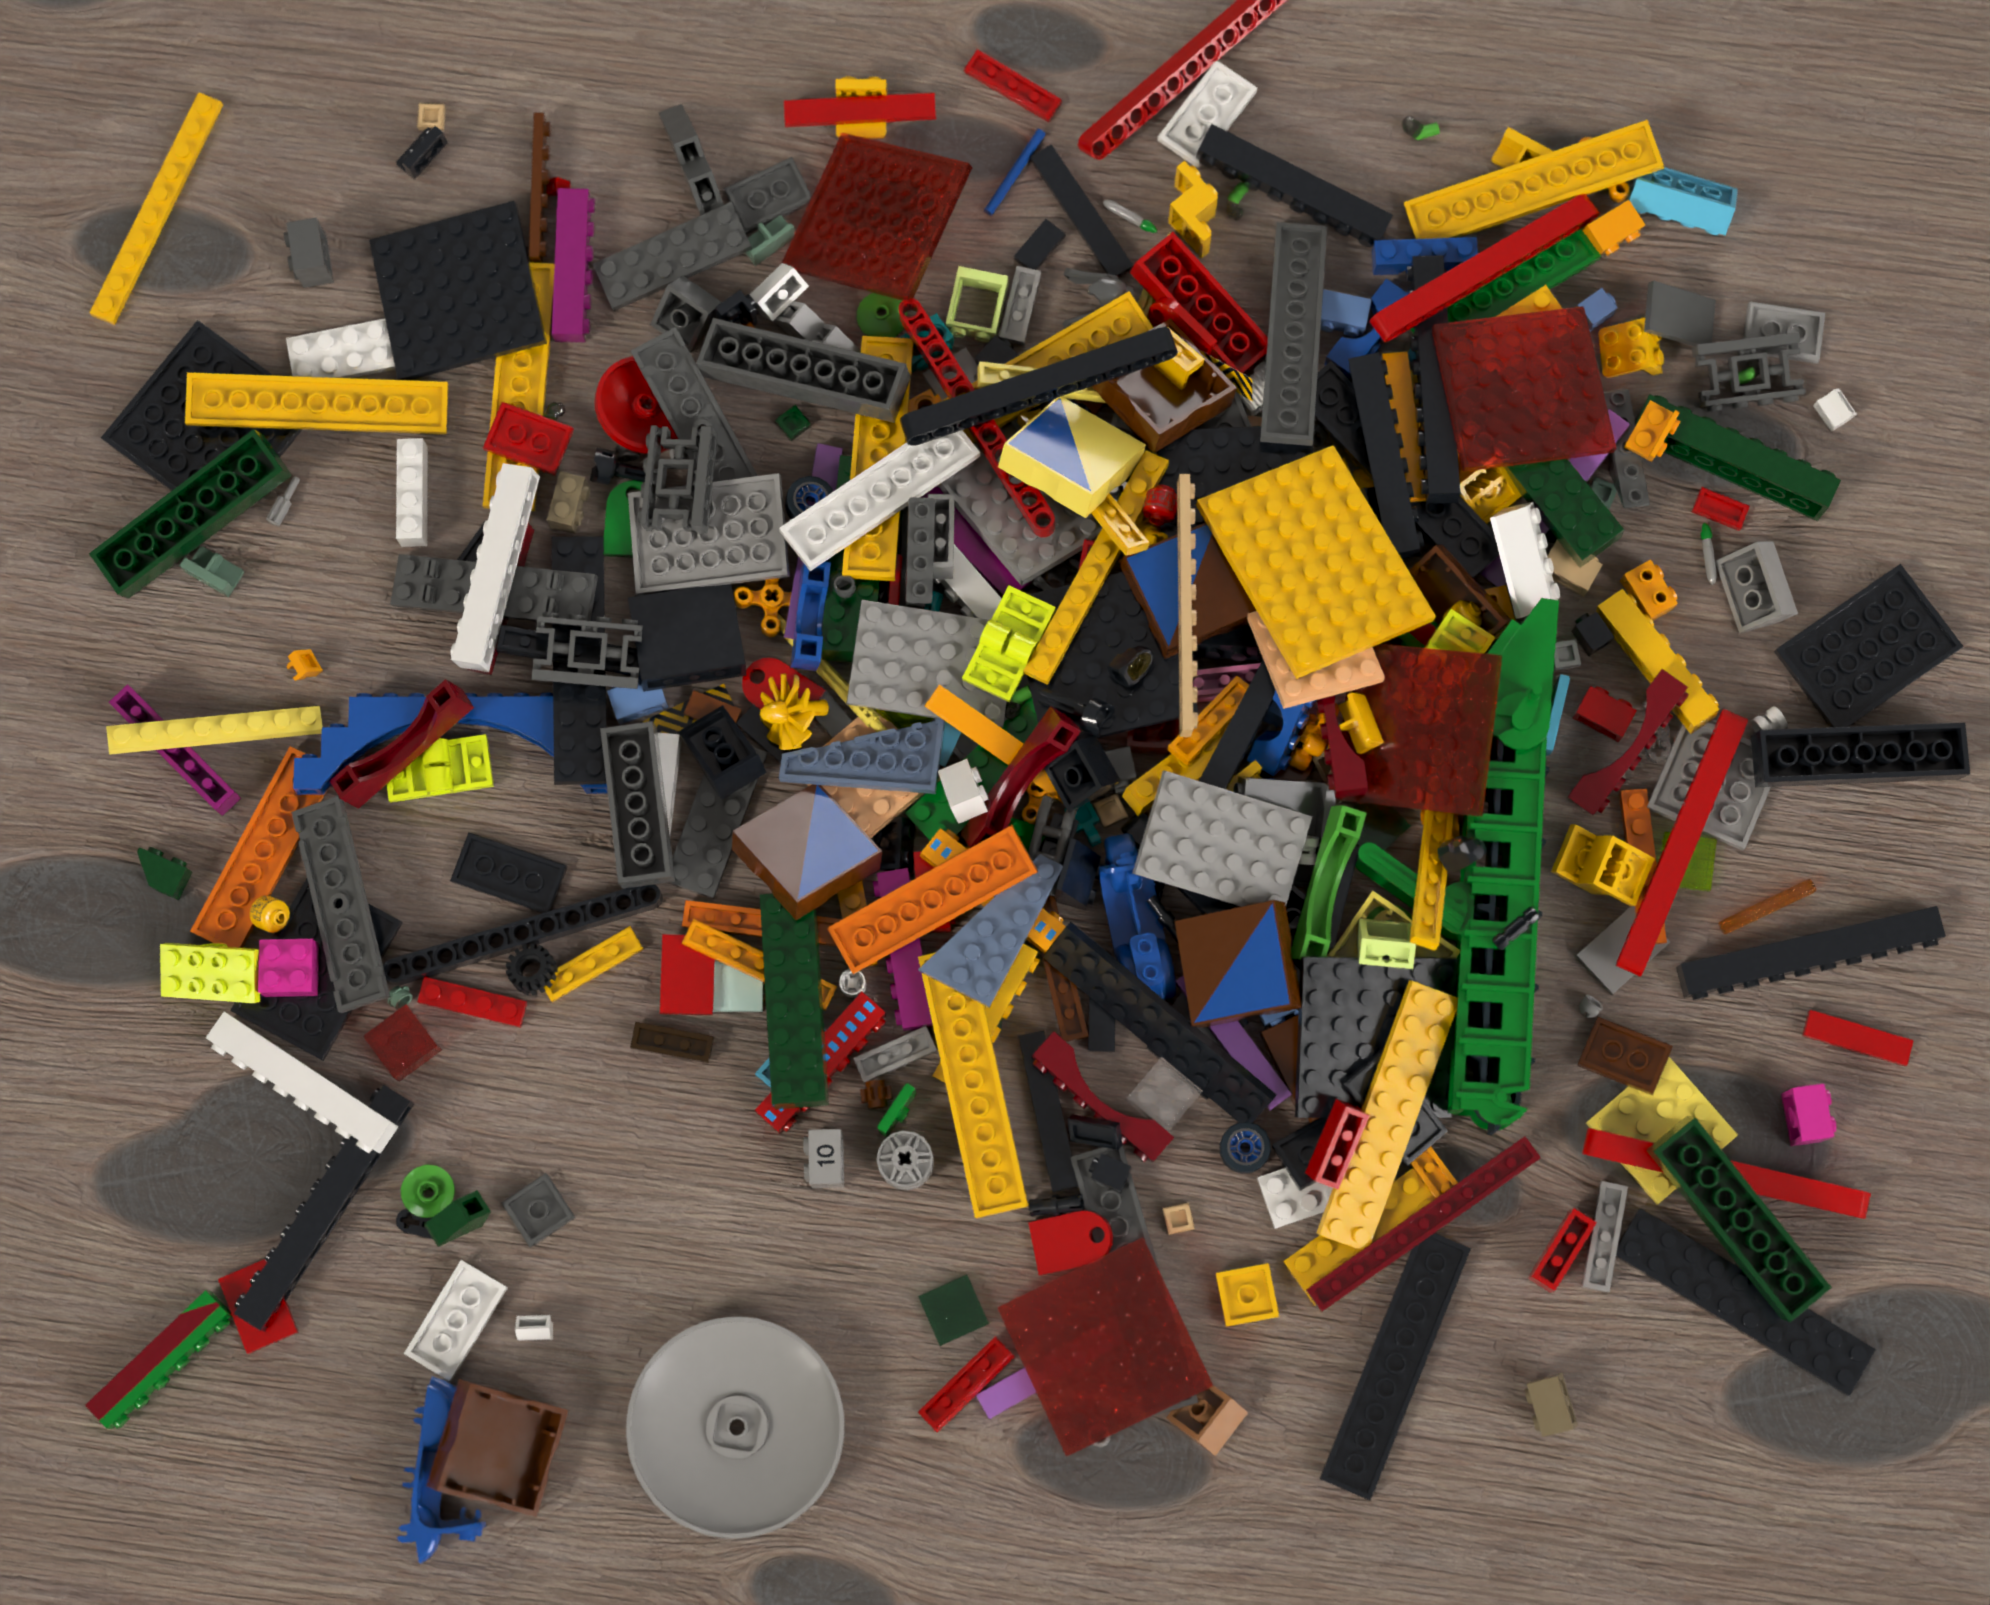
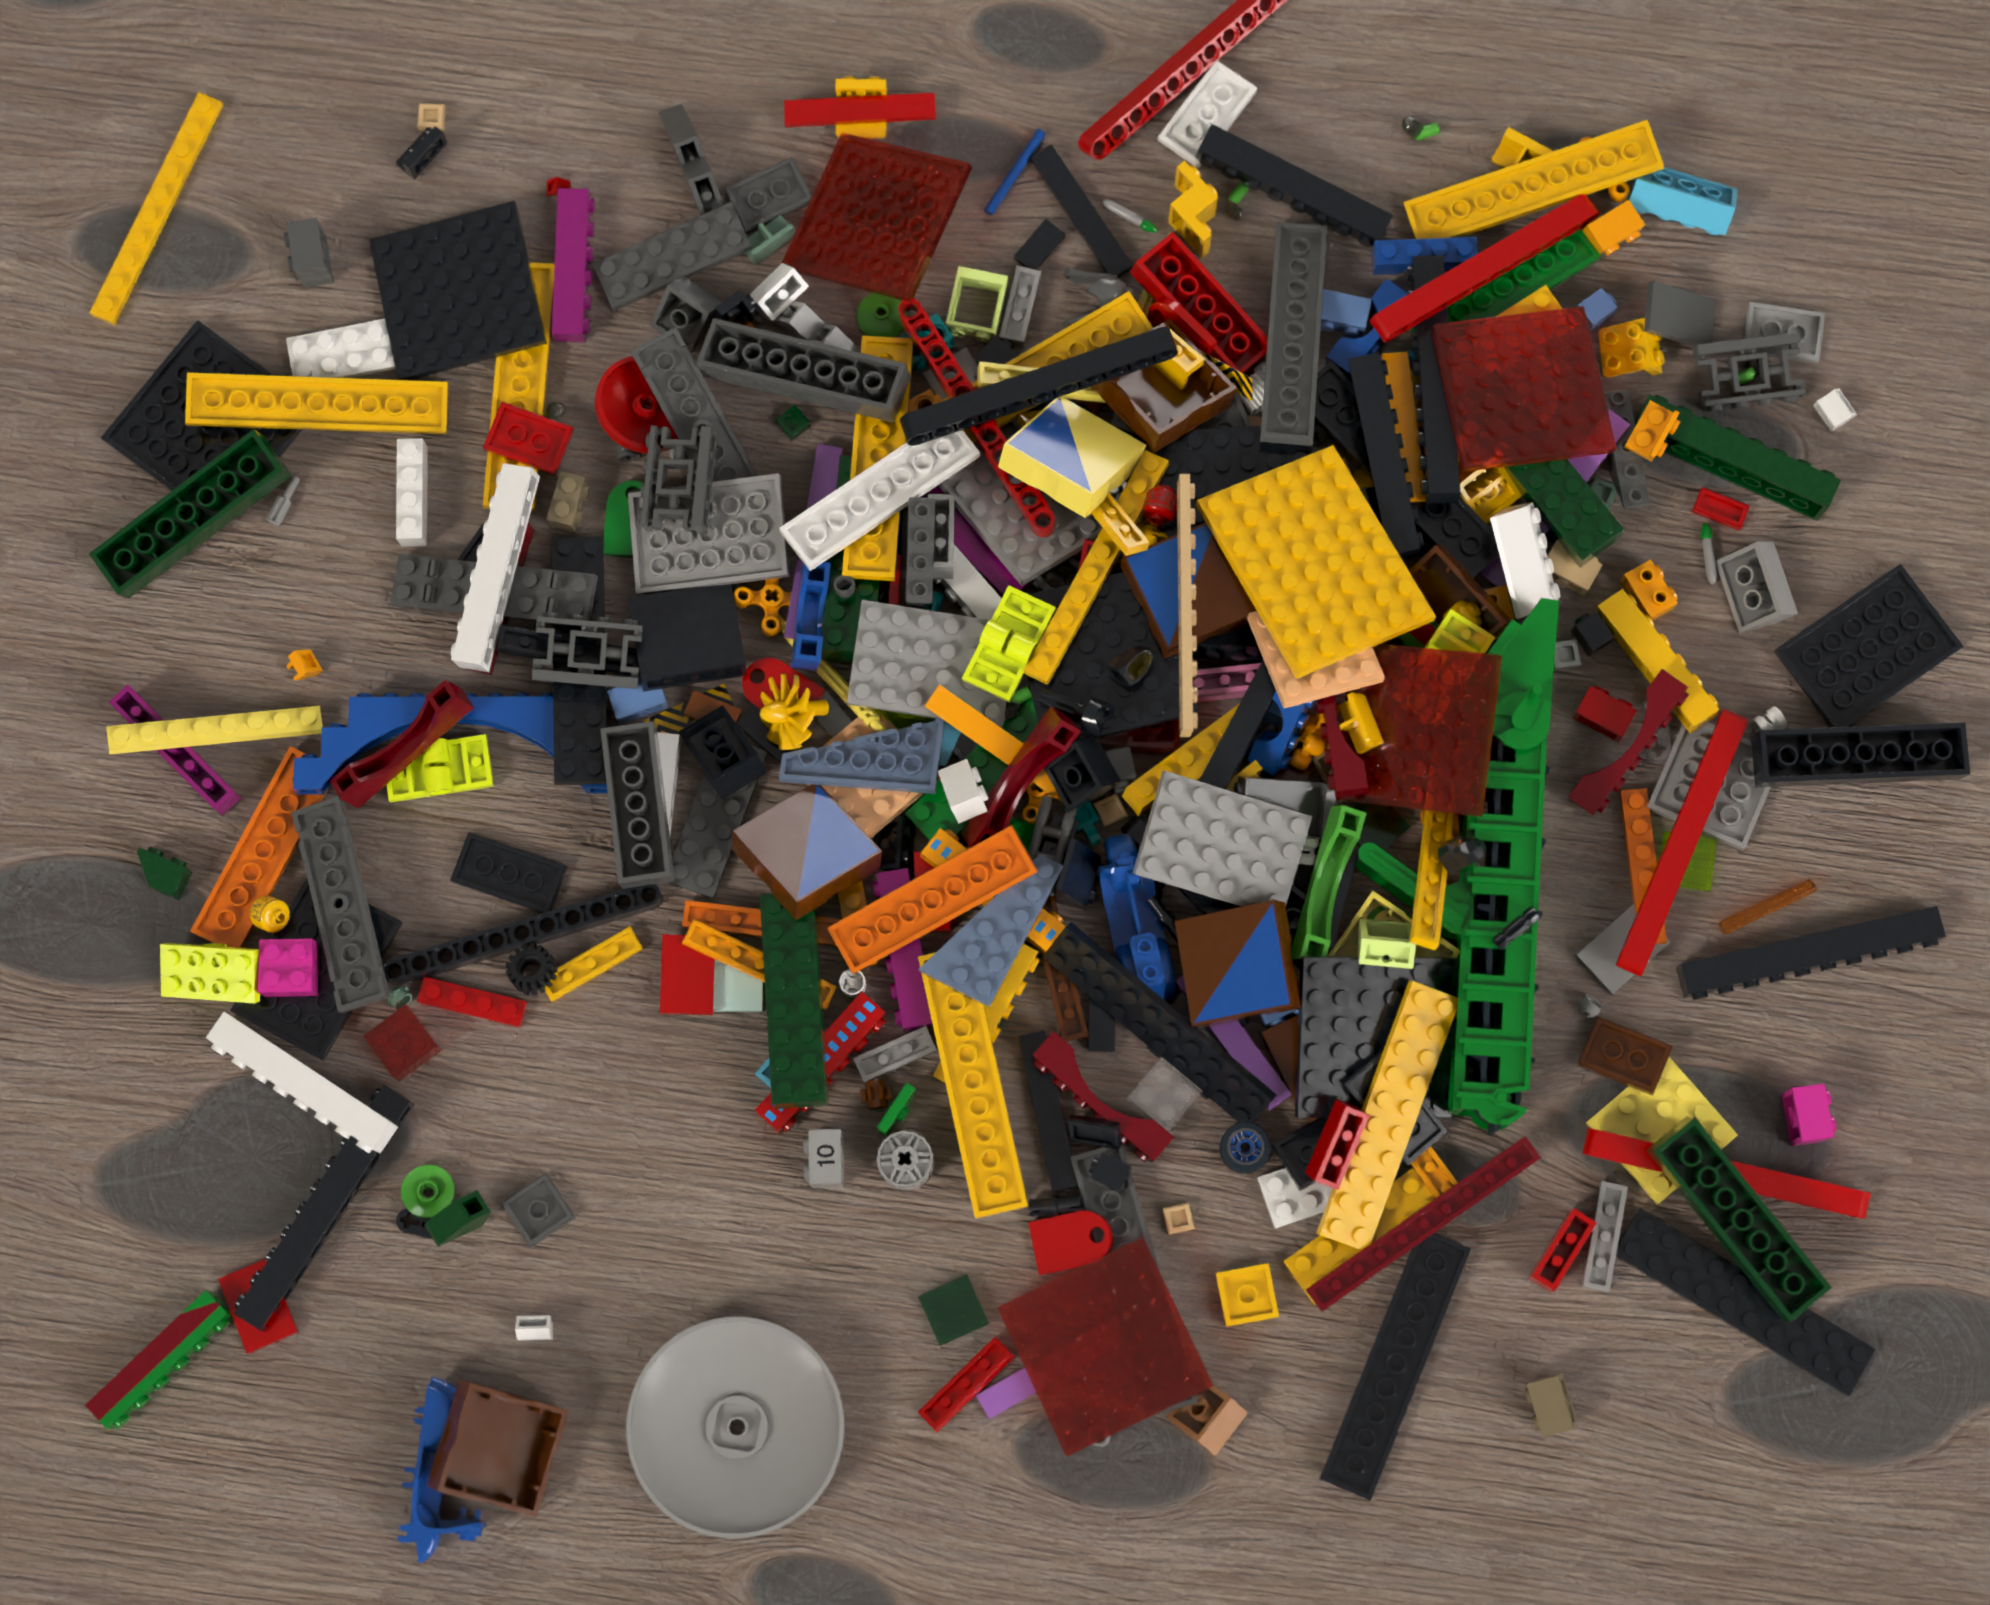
(213, 571): sand green panel -> none
(455, 1320): white plate -> none
(539, 179): reddish brown plate -> none
(607, 467): black piece -> none
(672, 1042): dark brown plate -> none
(805, 488): wheel -> none
(1013, 85): red tile -> none
(1210, 722): light orange plate -> none
(1556, 710): medium azure tile -> none
(1602, 865): yellow bracket -> none
(1857, 1038): red tile -> none

